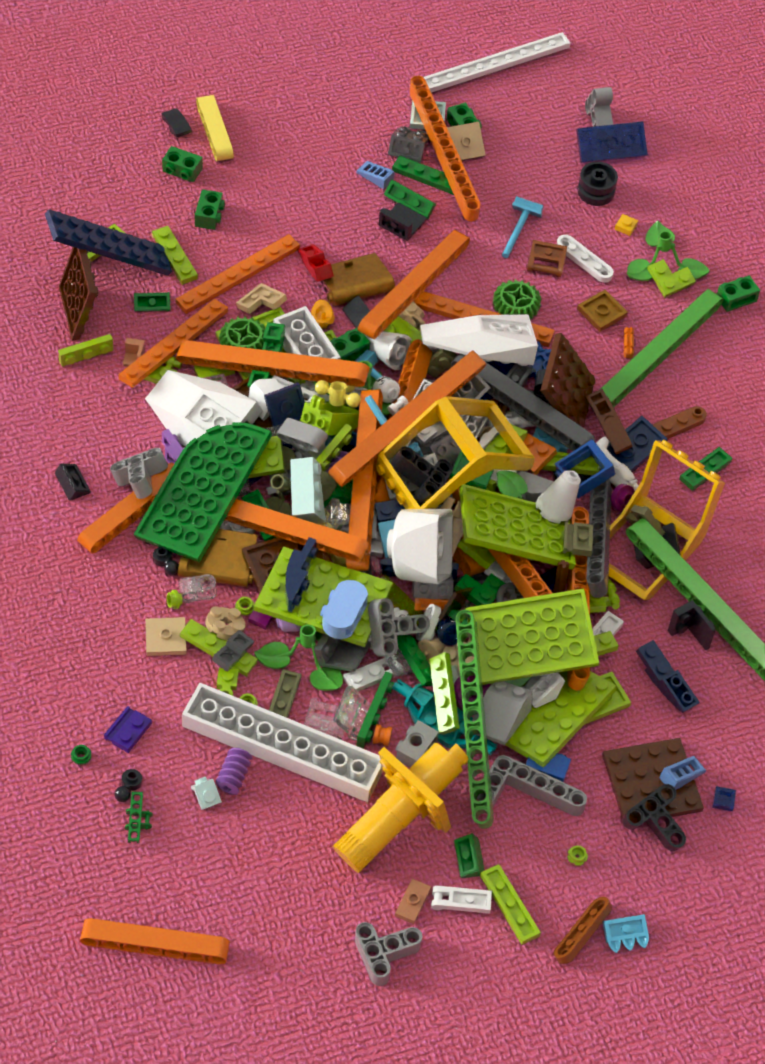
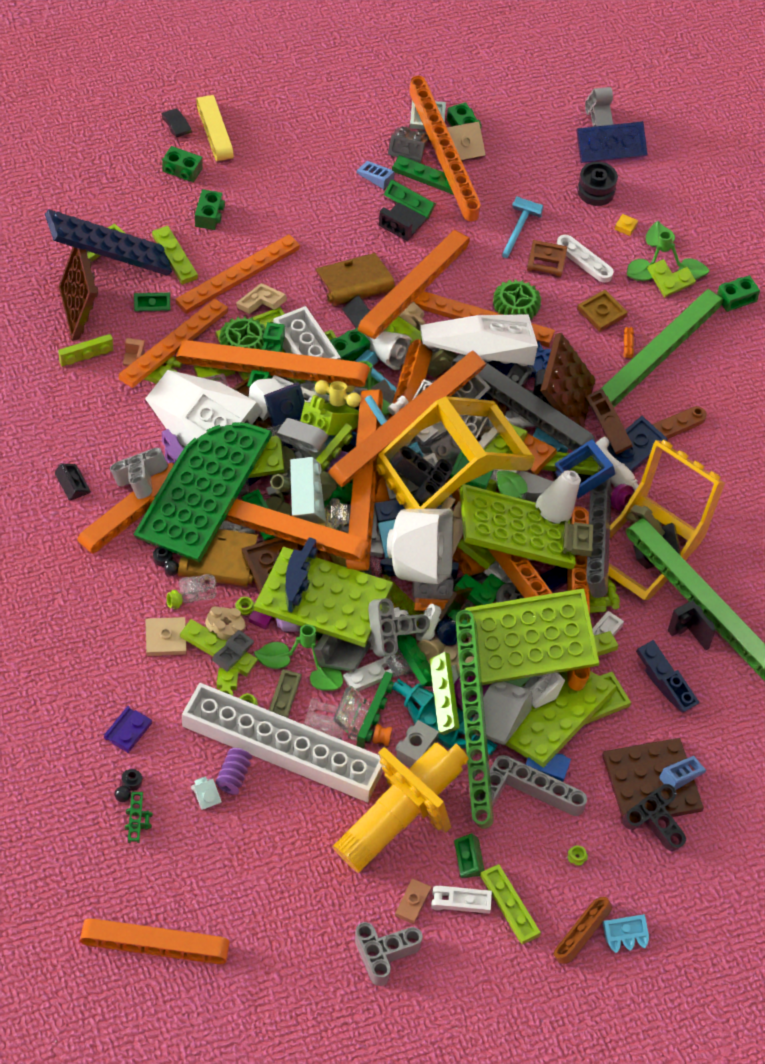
(81, 749): green plate -> none
(315, 262): red slope -> none
(323, 313): light orange hat -> none
(344, 609): light blue brick -> none
(389, 388): white head -> none
(497, 62): white plate -> none
(561, 577): reddish brown axle -> none
(713, 462): green plate -> none
(724, 798): clear blue plate -> none

